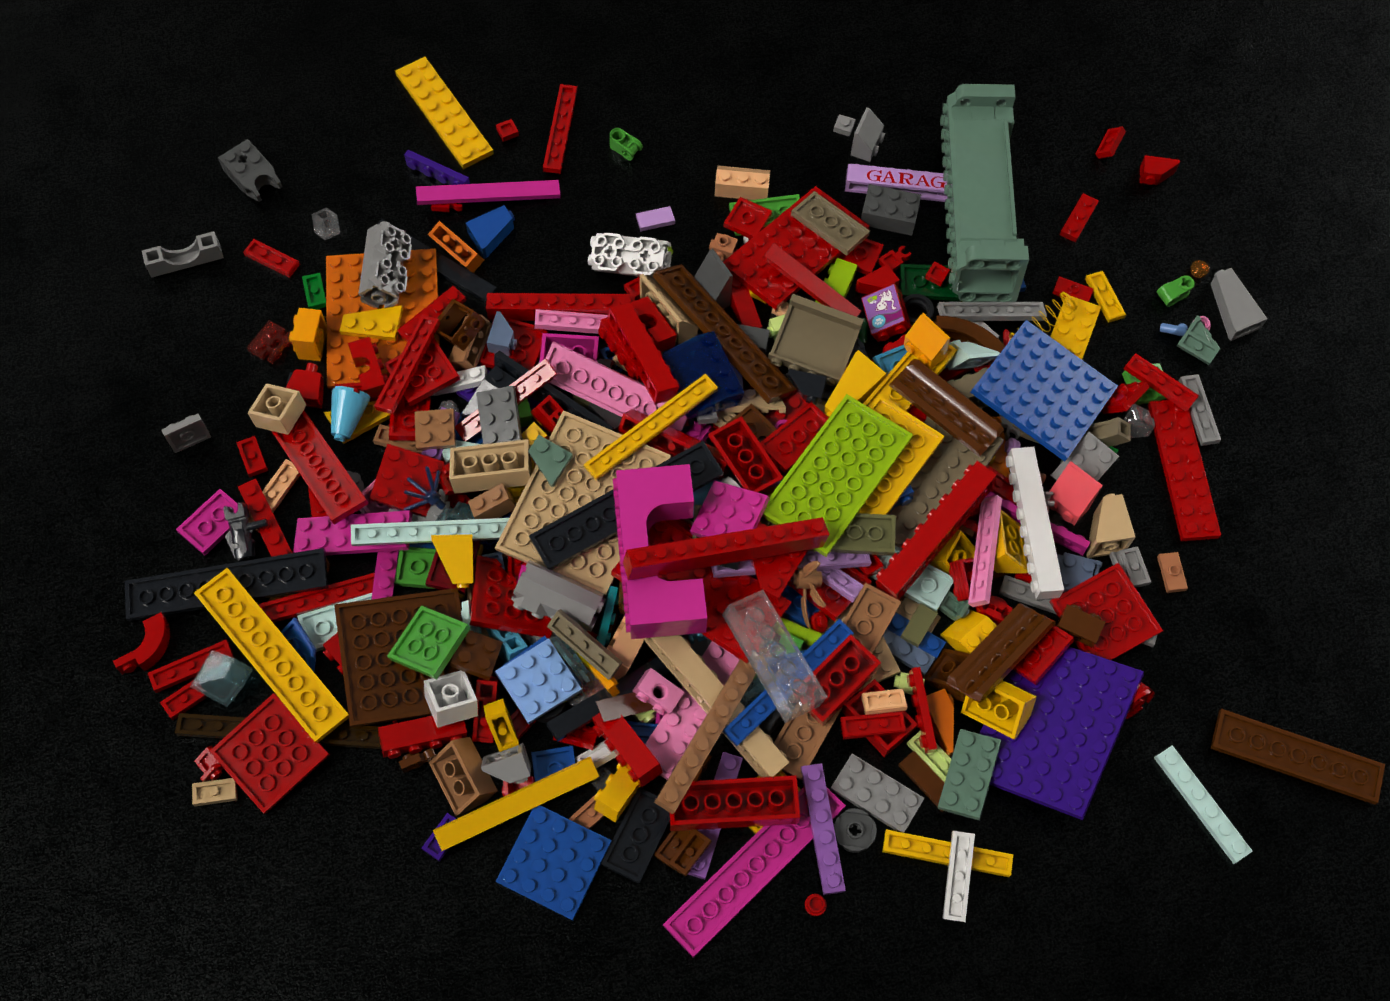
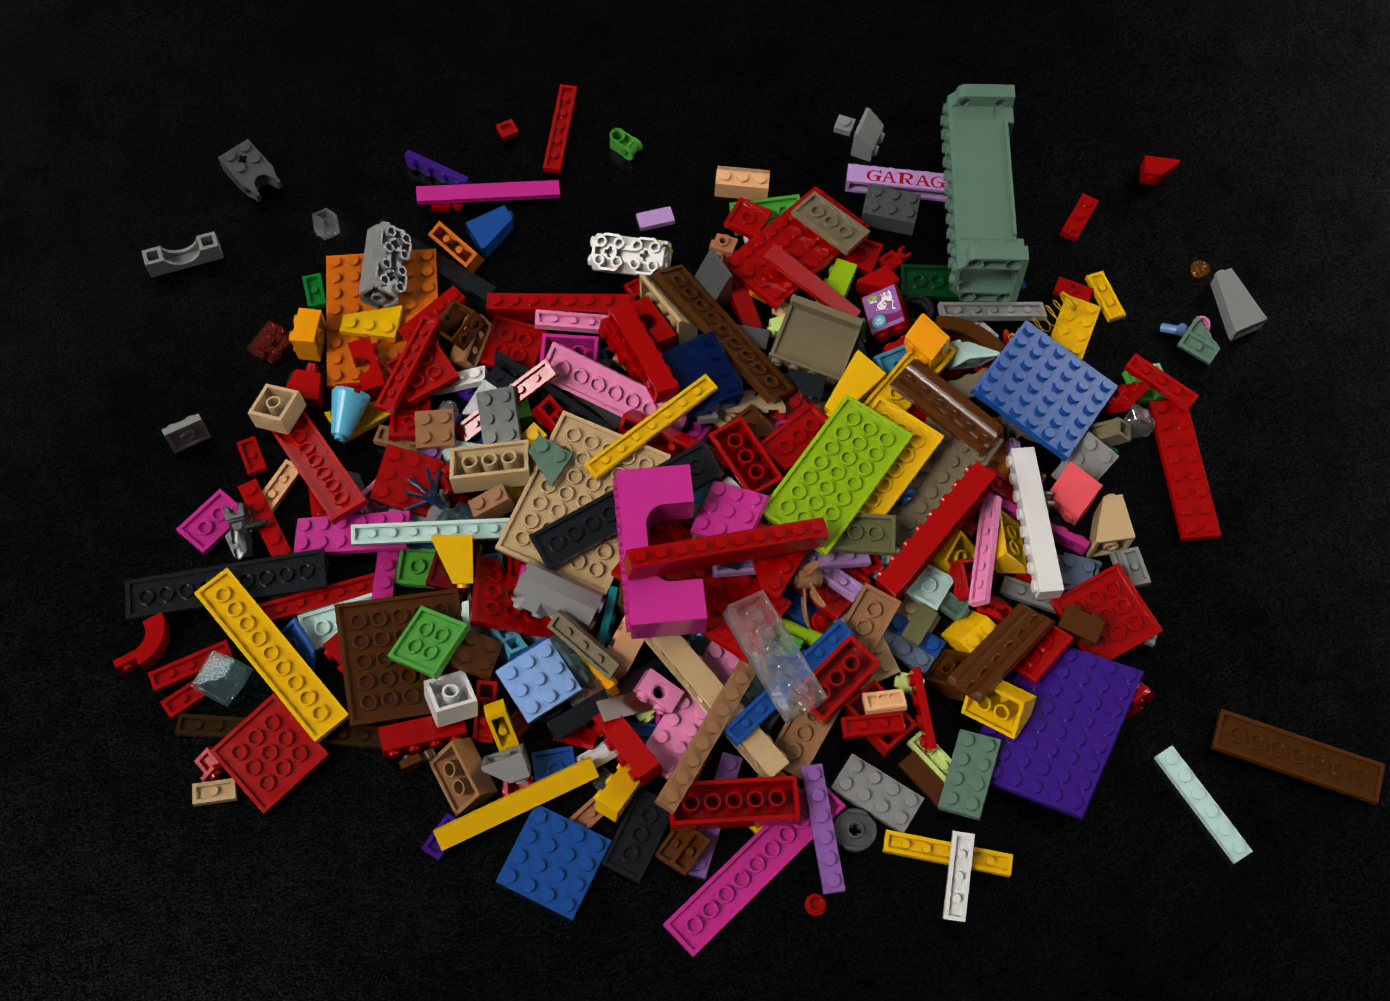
(271, 258): red tile -> none
(444, 112): yellow plate -> none
(501, 336): sand blue slope -> none
(937, 274): red plate -> none
(942, 719): orange slope -> none
(1110, 142): red plate -> none
(1172, 572): nougat plate -> none
(1176, 290): bright green piece -> none
(1201, 412): light grey plate -> none

